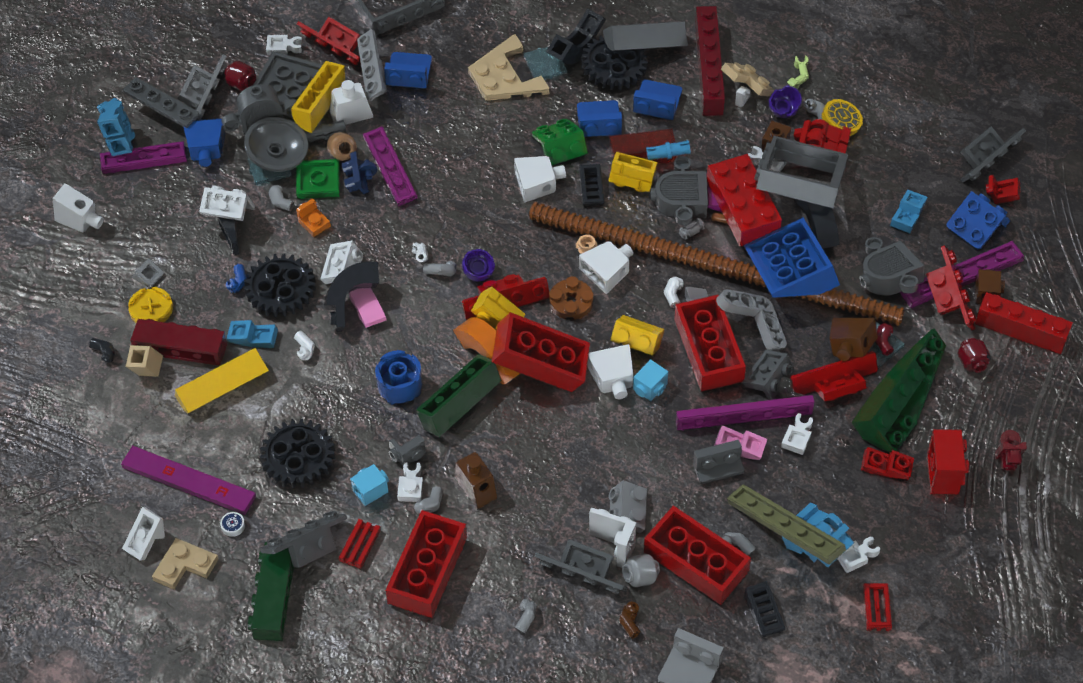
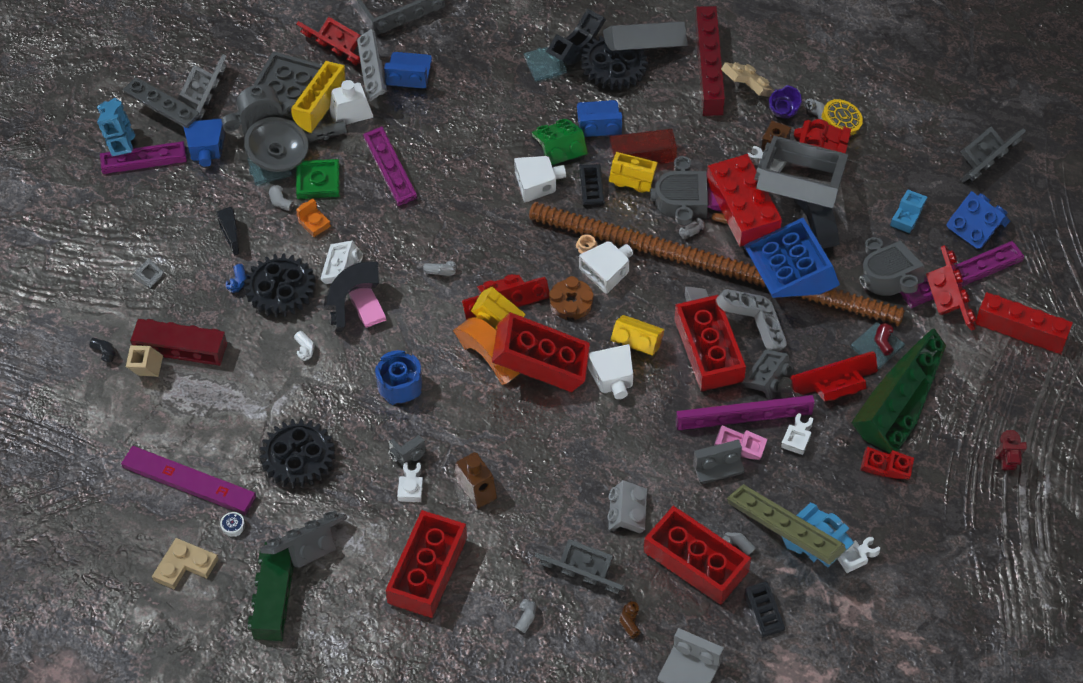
(75, 209): white torso -> none
(143, 534): white slope -> none
(150, 304): yellow tile -> none
(220, 381): yellow brick -> none
(224, 203): white bracket -> none
(240, 75): dark red head -> none
(252, 335): dark azure slope -> none
(282, 44): white plate -> none
(345, 142): medium nougat head -> none
(351, 540): red tile -> none
(361, 172): dark blue hips -> none
(369, 484): medium azure brick -> none
(420, 251): white arm -> none
(432, 503): light grey arm -> none
(458, 395): dark green brick -> none
(478, 265): dark purple hair -> none
(497, 77): tan wing -> none
(616, 530): white bracket -> none
(640, 570): light grey head -> none
(650, 380): medium azure brick -> none
(657, 99): blue bracket -> none
(668, 150): dark azure pin -> none
(670, 290): white arm -> none
(742, 96): white tile -> none
(804, 76): yellowish green arm -> none
(852, 337): reddish brown torso -> none
(878, 625): red tile -> none
(947, 461): red brick -> none
(974, 355): dark red head -> none
(989, 282): reddish brown brick -> none
(1003, 190): red bracket -> none

